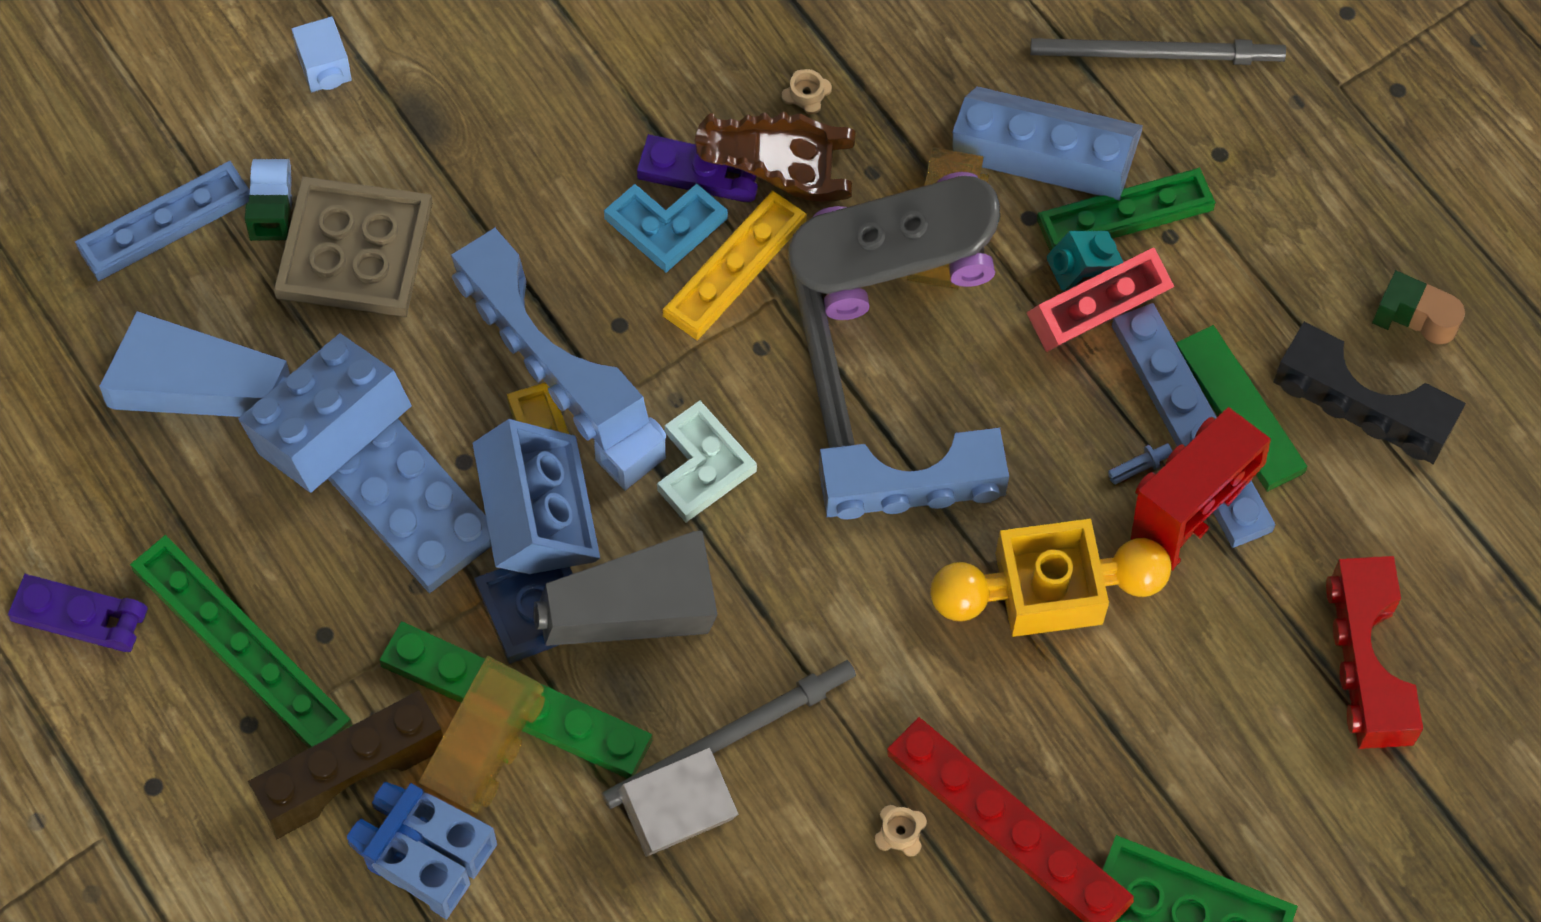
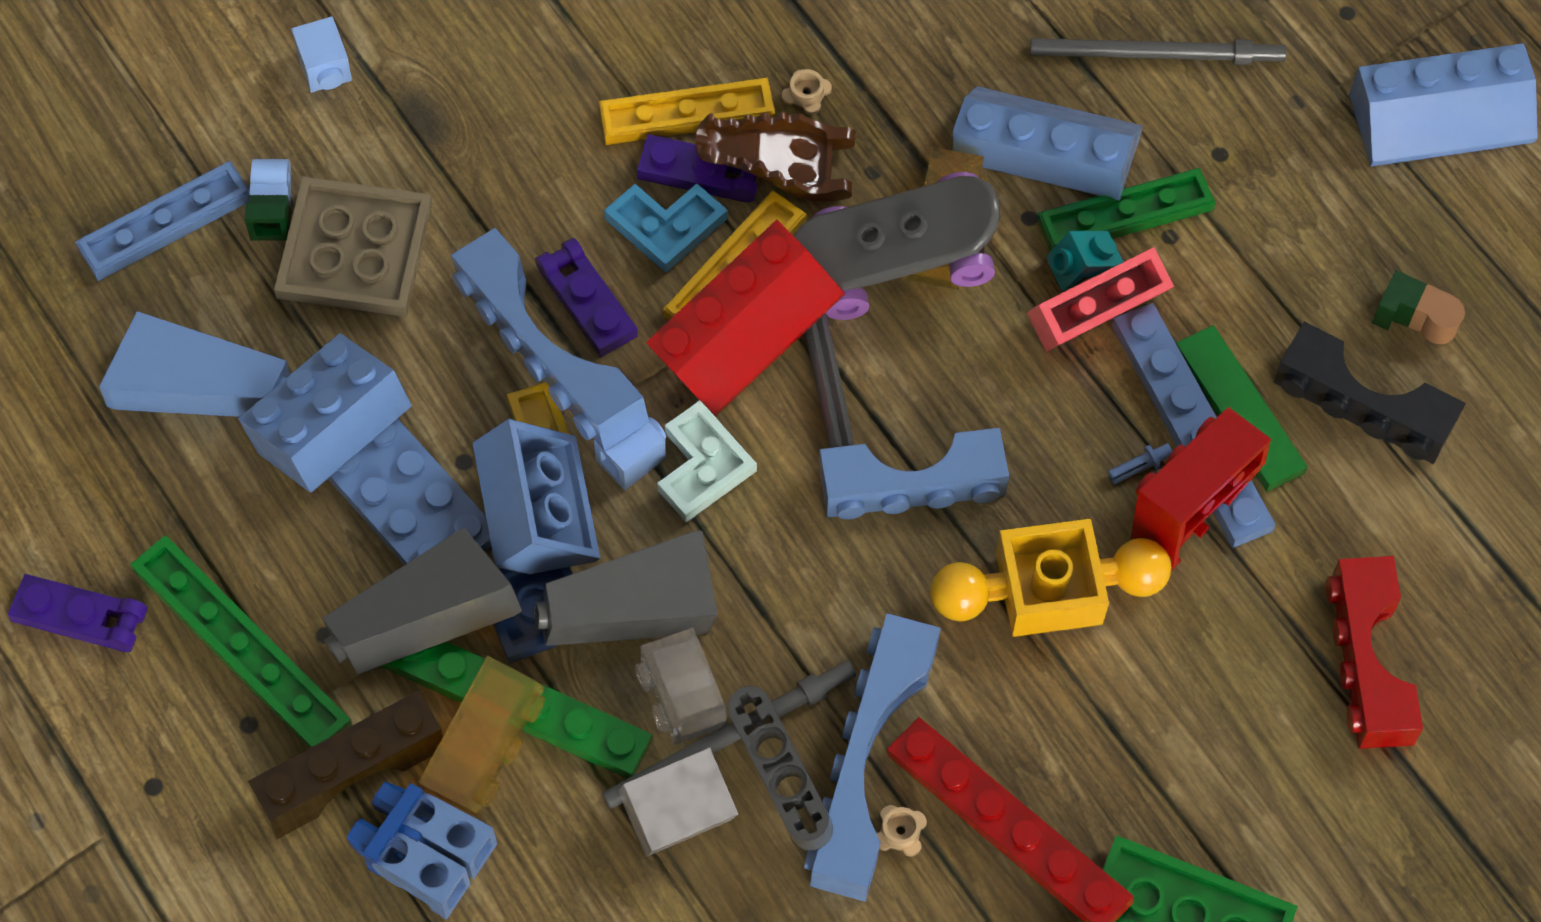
(422, 605): none -> dark grey slope
(587, 298): none -> dark purple plate
(682, 110): none -> yellow tile
(682, 687): none -> clear brick
(745, 317): none -> red slope
(777, 768): none -> dark grey beam
(898, 671): none -> medium blue arch
(1446, 104): none -> medium blue slope

